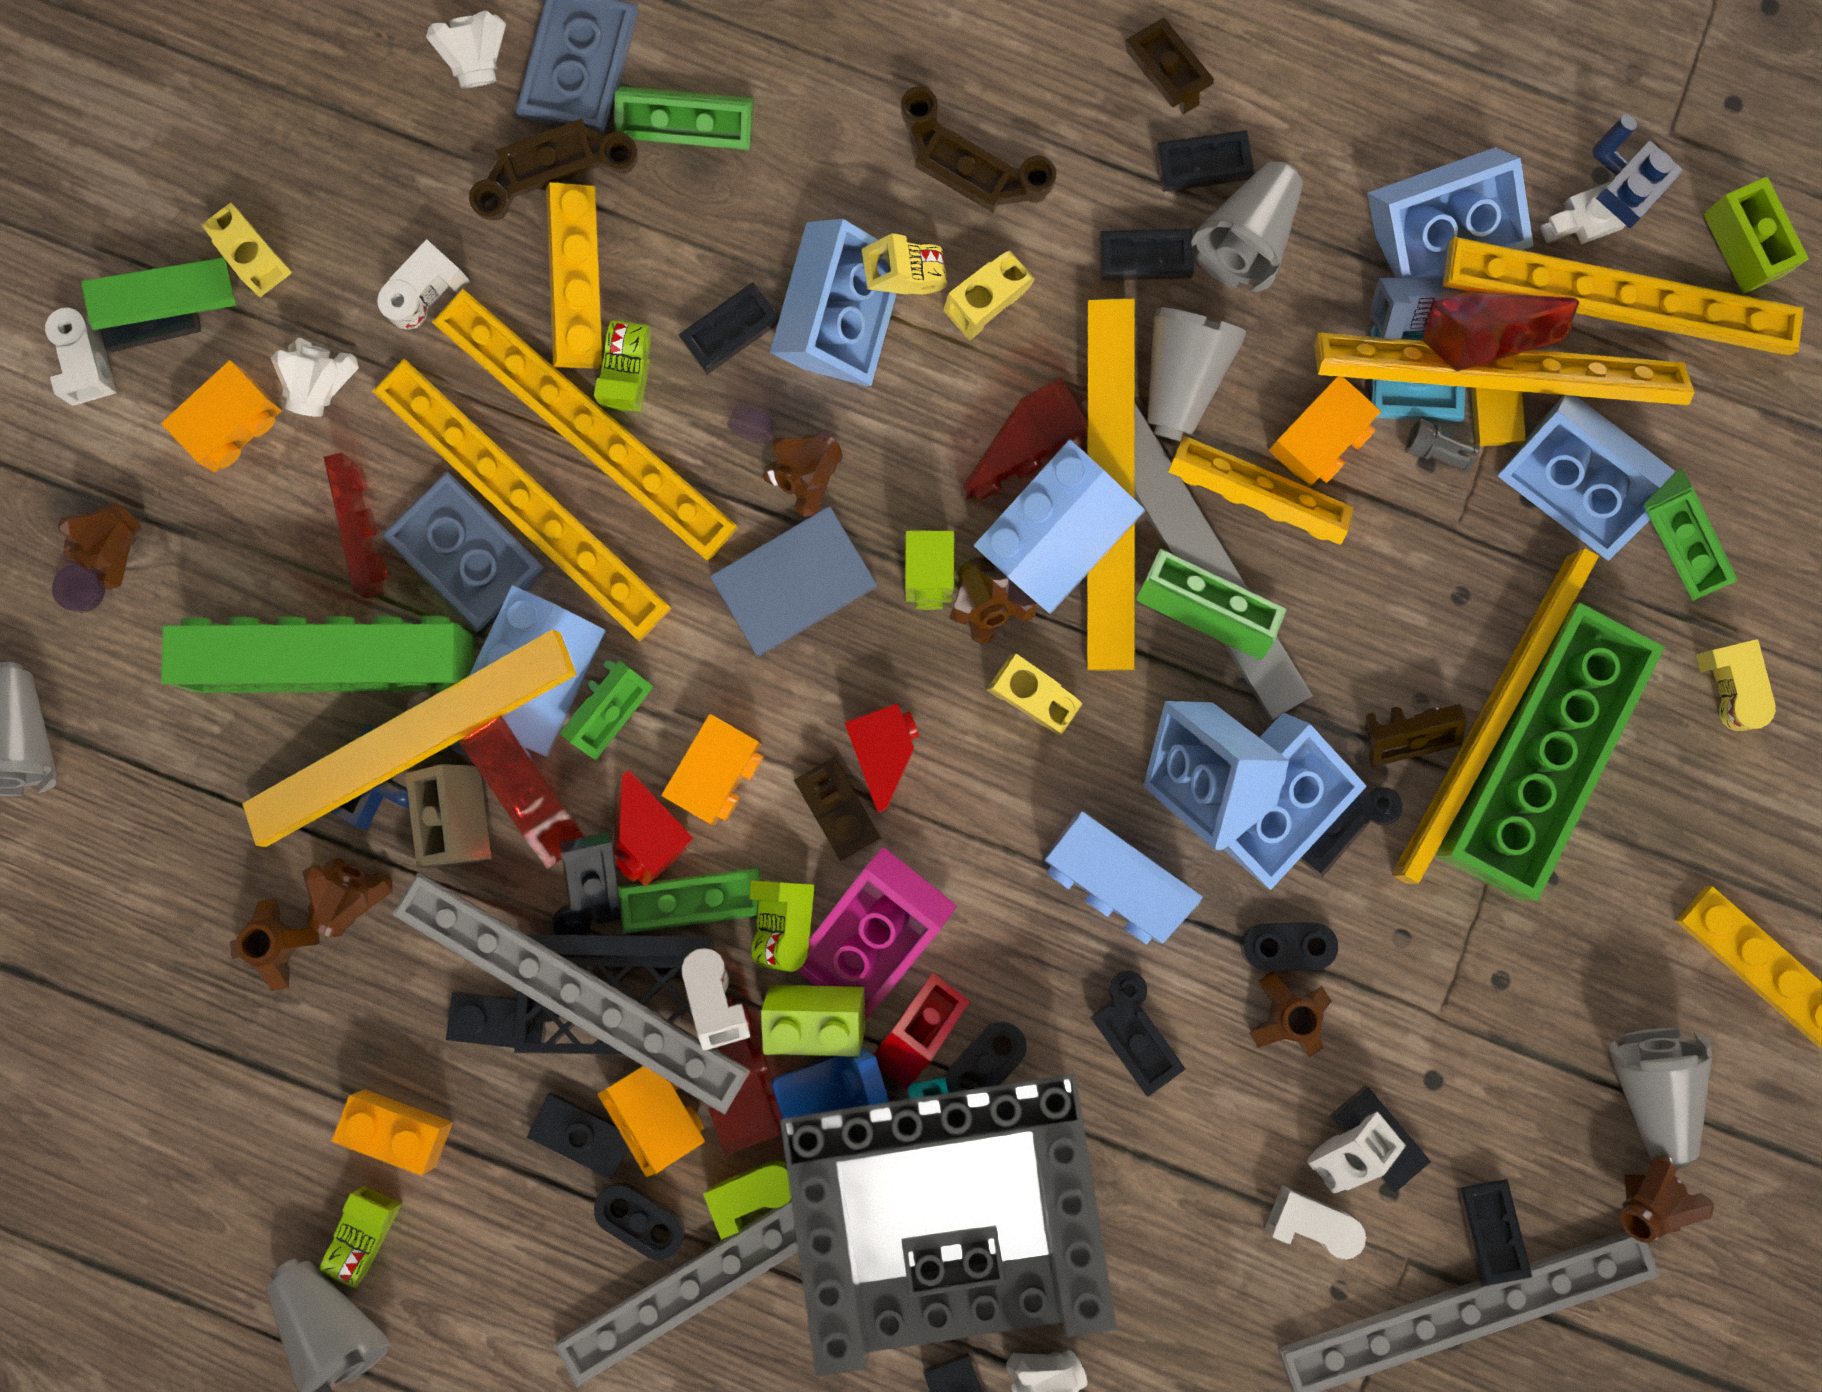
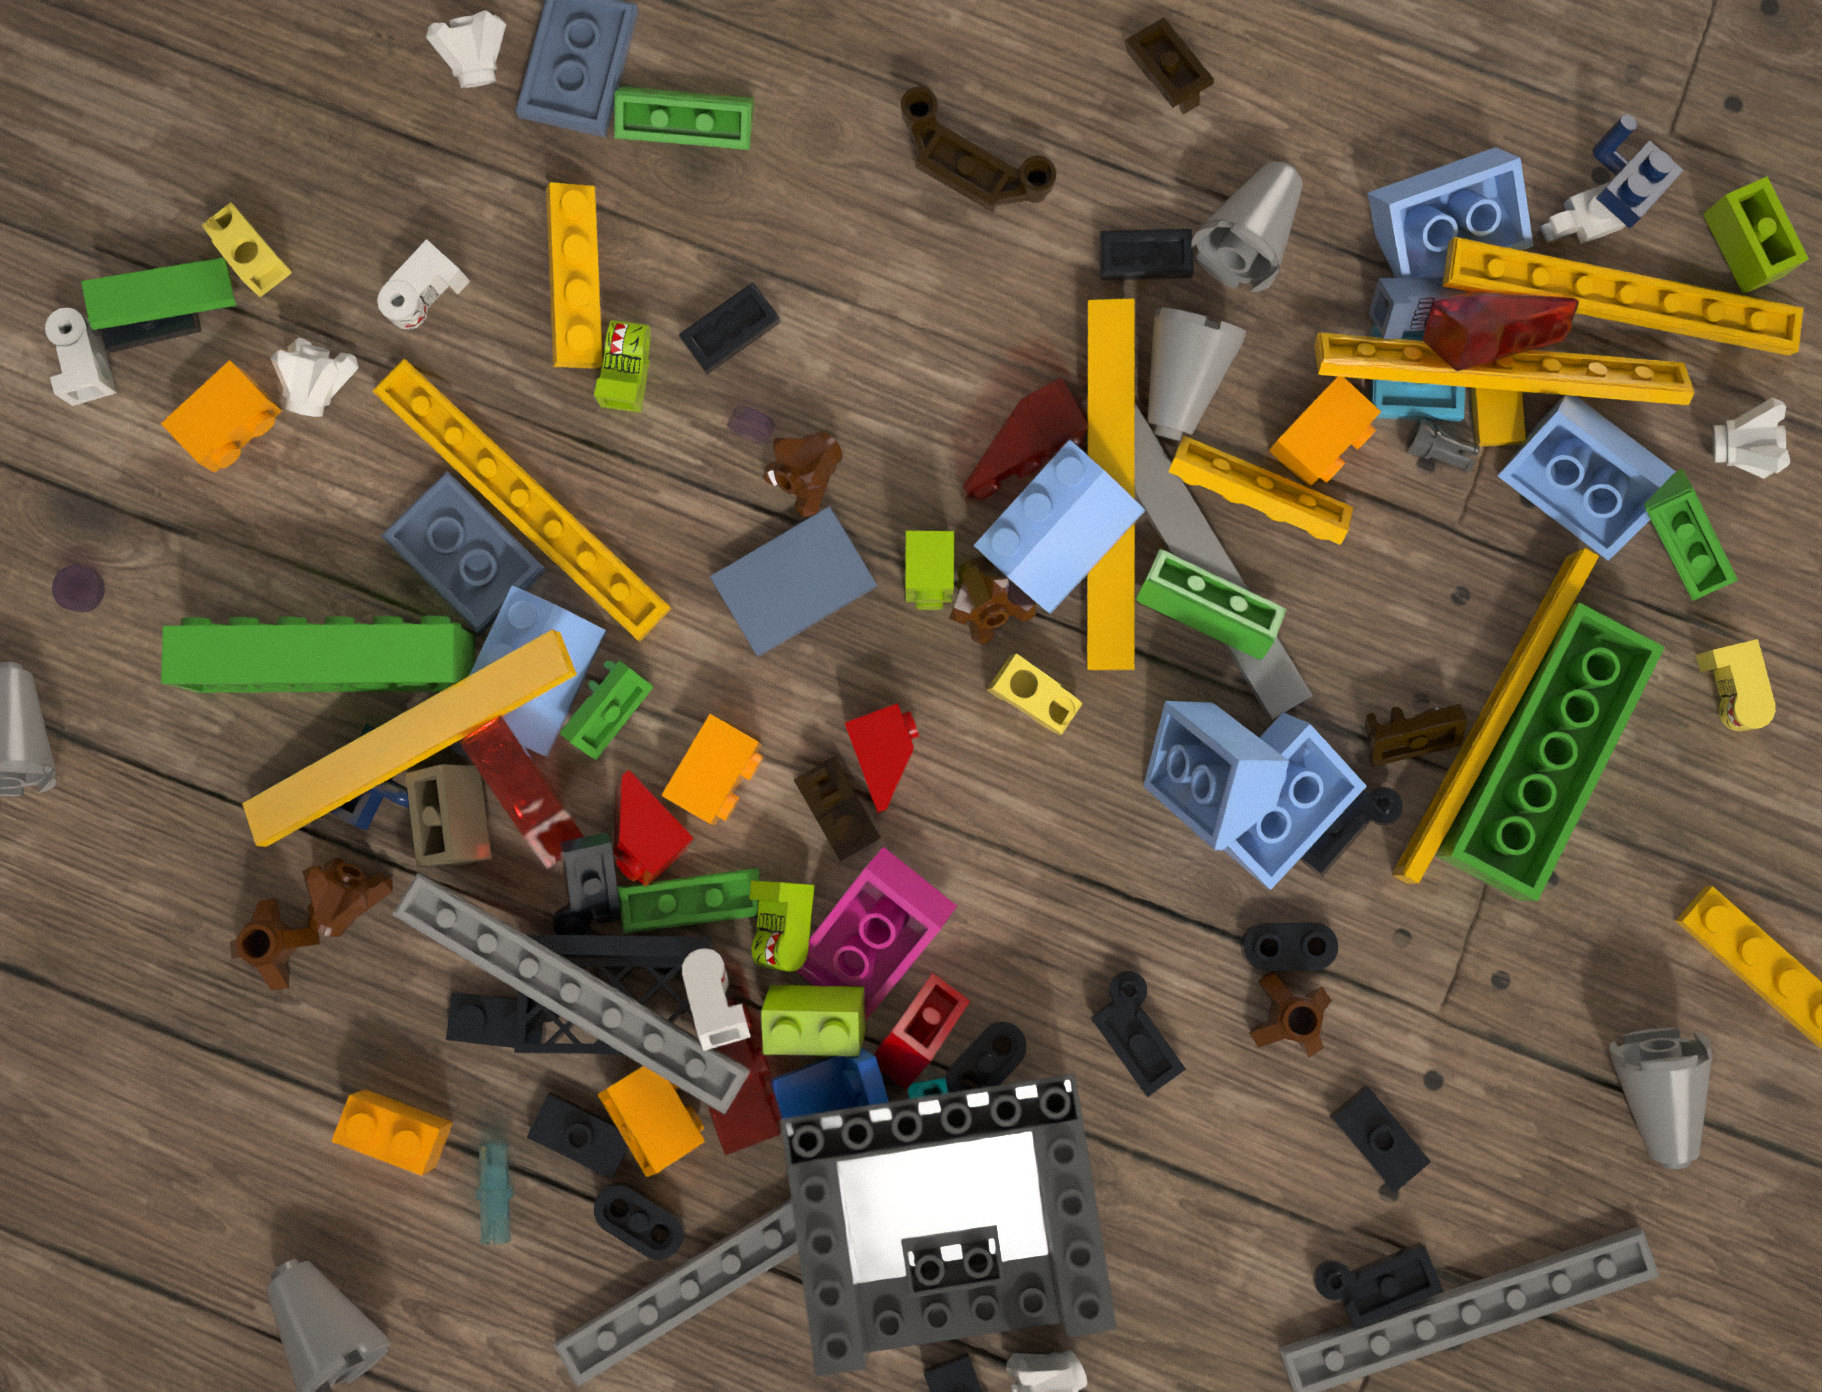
(101, 541): reddish brown rock -> none
(355, 525): clear red plate -> none
(359, 1235): lime leg -> none
(494, 1193): none -> clear light blue pin
(548, 159): dark brown plate -> none
(585, 425): yellow tile -> none
(747, 1192): lime leg -> none
(828, 313): light blue slope -> none
(912, 266): light yellow leg -> none
(987, 293): light yellow leg -> none
(1120, 880): light blue slope -> none
(1204, 161): black plate -> none
(1316, 1220): white leg -> none
(1357, 1154): white leg -> none
(1380, 1285): none -> black hinge
(1494, 1232): black plate -> none
(1660, 1203): reddish brown rock -> none
(1754, 440): none -> white rock

